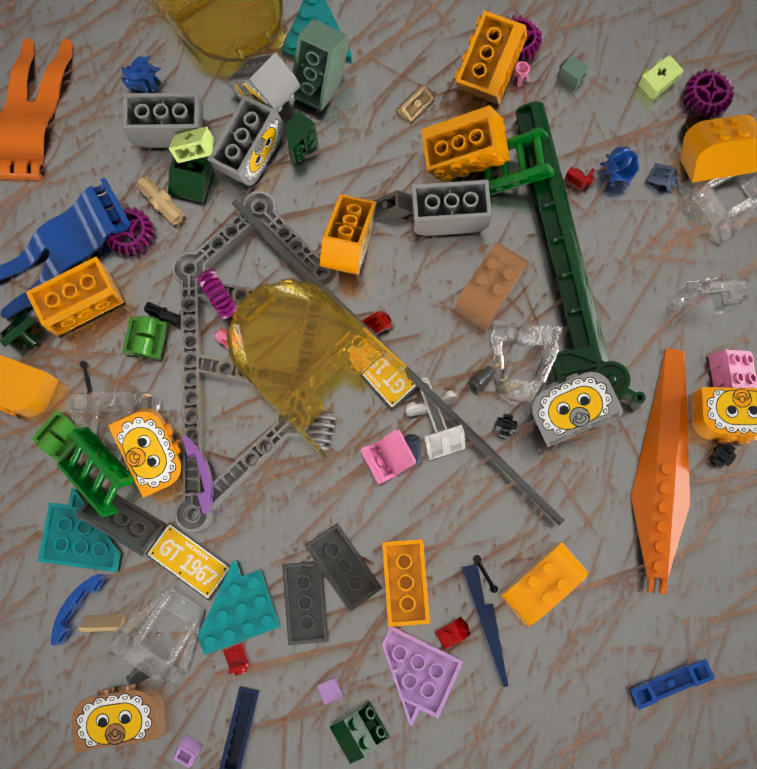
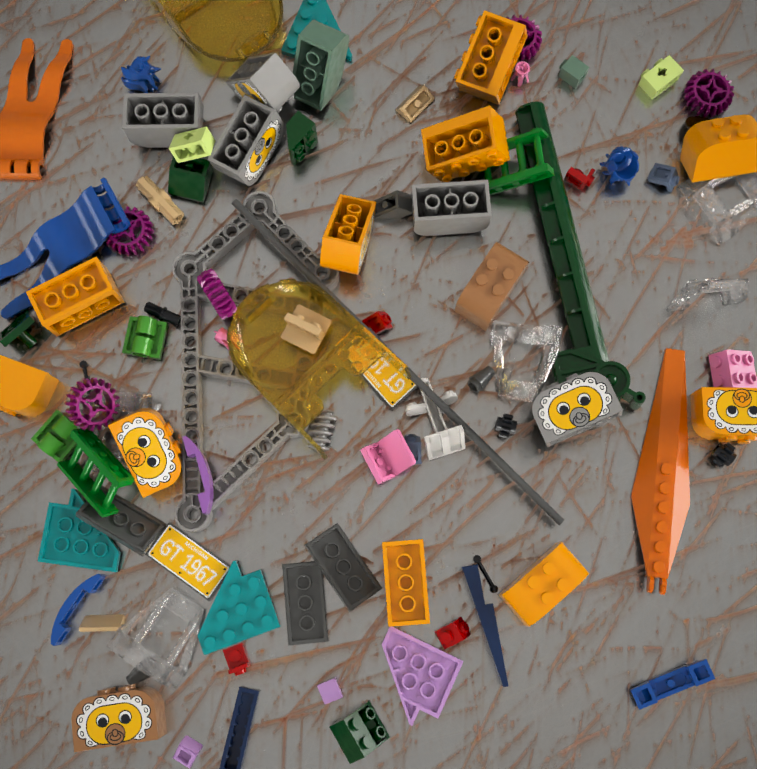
(99, 387): none -> magenta gear
(305, 328): none -> tan bracket

